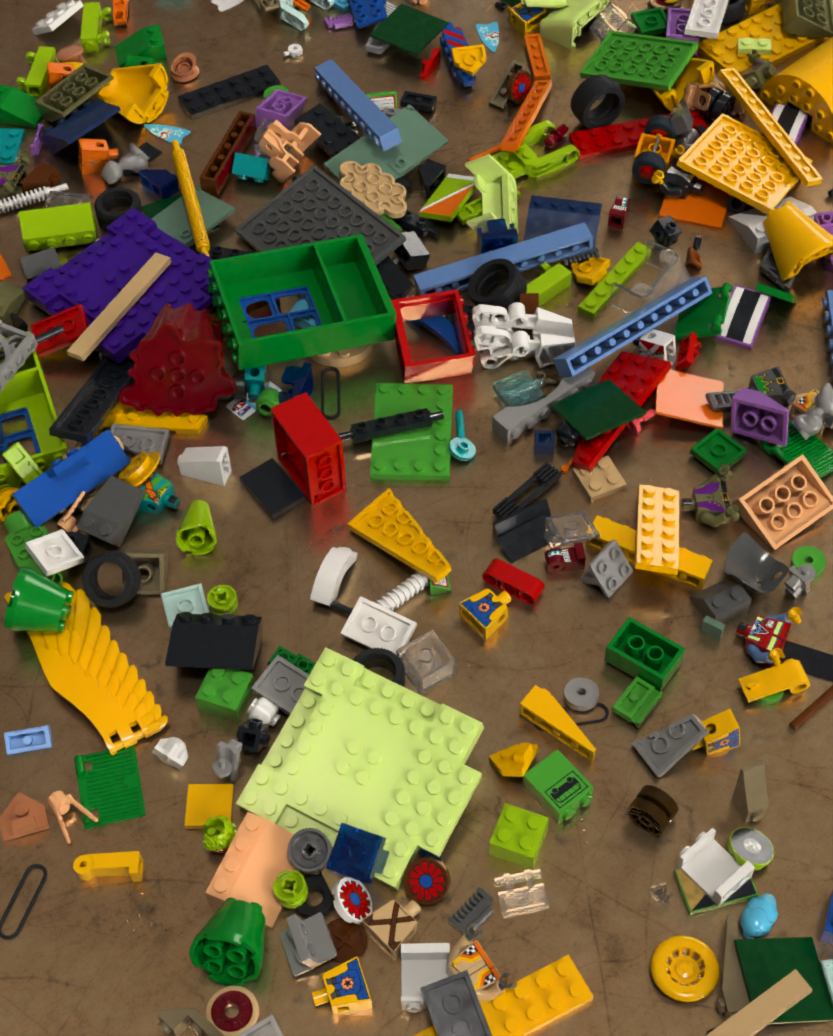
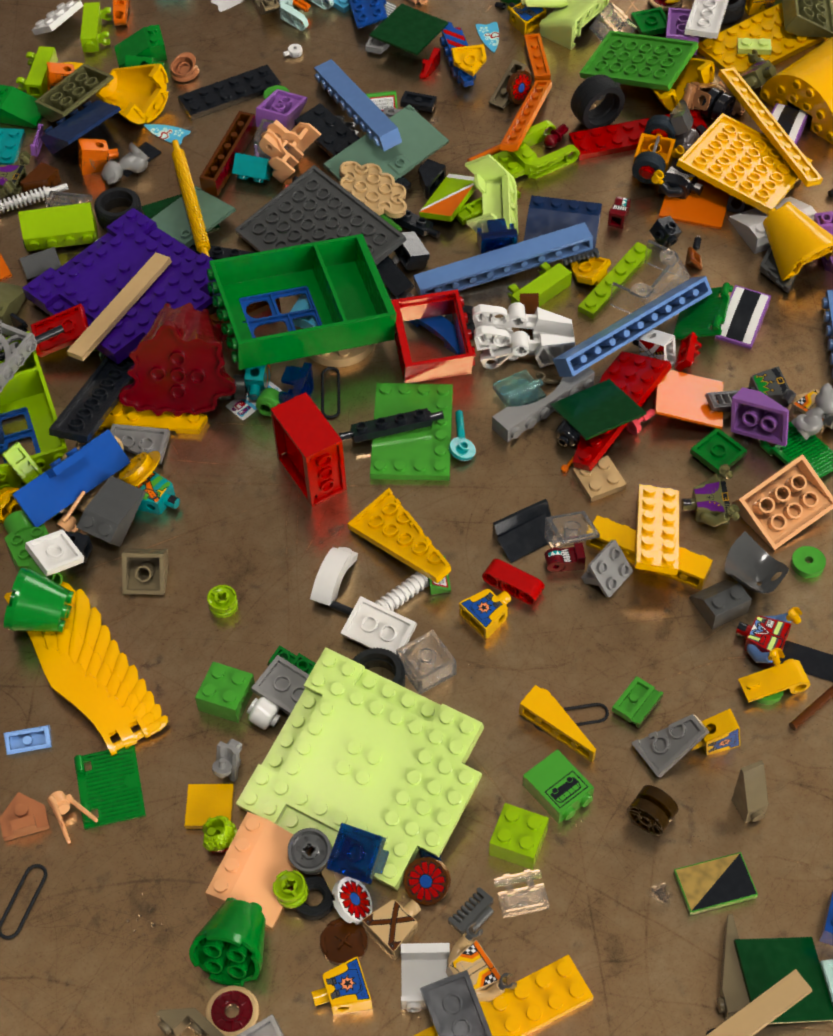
(71, 53): nougat piece -> none
(92, 586): black tyre -> none
(109, 864): yellow leg -> none
(160, 182): clear blue slope -> none
(171, 752): white piece -> none
(185, 599): light aqua tile -> none
(197, 529): lime cone -> none
(206, 464): white slope -> none
(214, 641): black slope -> none
(253, 735): black brick -> none
(272, 488): black tile -> none
(307, 943): light grey bracket -> none
(341, 23): medium lavender piece -> none
(489, 275): black tyre -> none
(514, 759): yellow plate -> none
(544, 442): dark blue slope -> none
(545, 475): black container -> none
(581, 702): light grey piece -> none
(644, 654): green brick -> none
(684, 969): yellow wheel -> none
(712, 628): sand green tile -> none
(713, 868): white panel -> none
(751, 846): tile -> none
(759, 916): medium azure arm -> none
(776, 293): green tile -> none
(799, 580): light grey hips -> none

